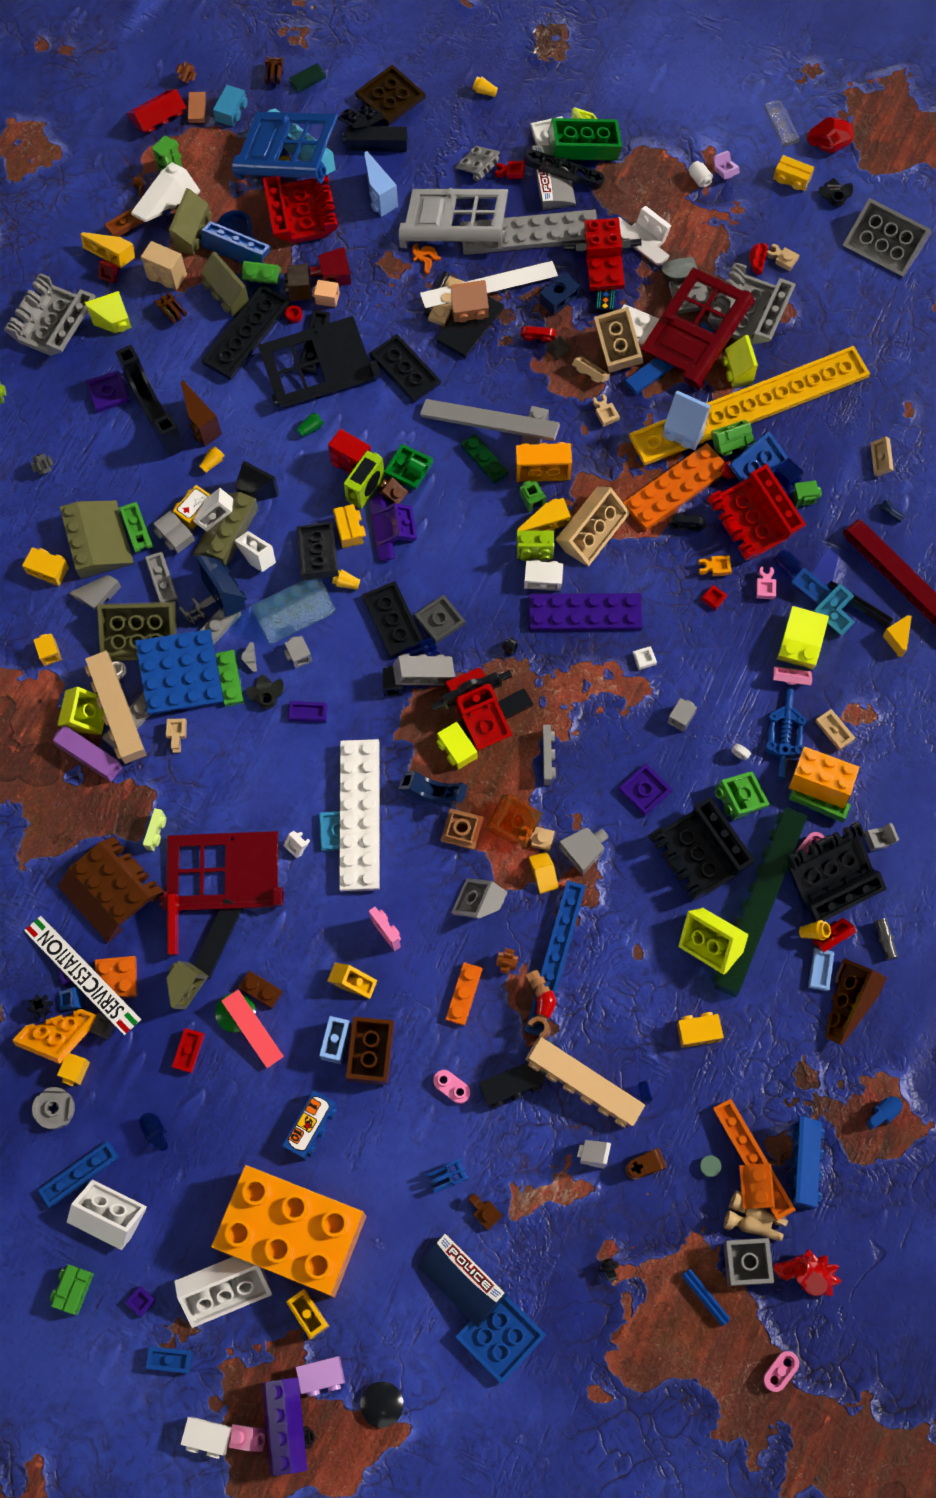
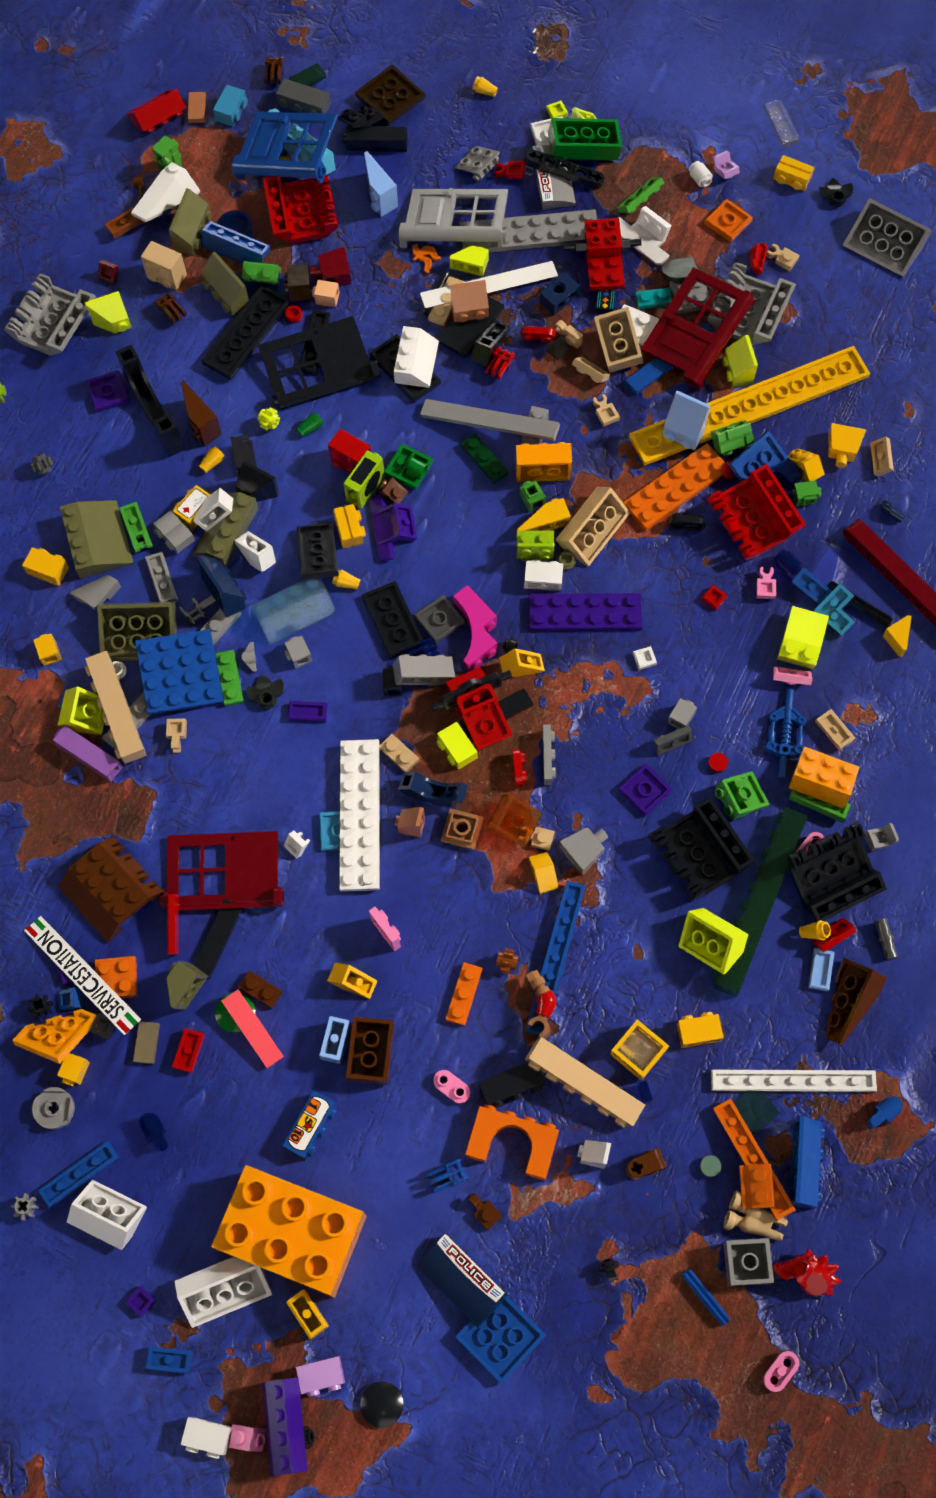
(19, 1207): none -> light grey gear
(71, 1289): bright green brick -> none
(110, 248): yellow slope -> none
(146, 1042): none -> dark tan tile
(152, 836): yellowish green plate -> none
(186, 72): dark orange gear -> none
(243, 451): none -> clear smoke hinge
(268, 418): none -> neon yellow gear
(302, 98): none -> dark grey brick
(399, 753): none -> tan plate
(411, 821): none -> nougat slope
(415, 357): none -> white slope
(470, 260): none -> neon yellow slope
(479, 898): light grey slope -> none
(480, 621): none -> dark pink arch
(489, 342): none -> black slope
(490, 1122): none -> orange arch
(499, 363): none -> red arm
(519, 775): none -> red plate
(521, 663): none -> yellow slope
(557, 110): none -> neon yellow tile
(567, 559): none -> olive plate
(570, 334): none -> tan plate
(639, 1050): none -> piece
(640, 195): none -> bright green plate
(653, 298): none -> teal plate
(673, 740): none -> dark grey plate
(717, 762): none -> red tile
(718, 565): light orange plate -> none
(728, 220): none -> orange tile
(740, 751): white tile -> none
(756, 1109): none -> piece
(794, 1080): none -> white tile
(809, 463): none -> yellow slope
(836, 131): red helmet -> none
(844, 443): none -> yellow torso

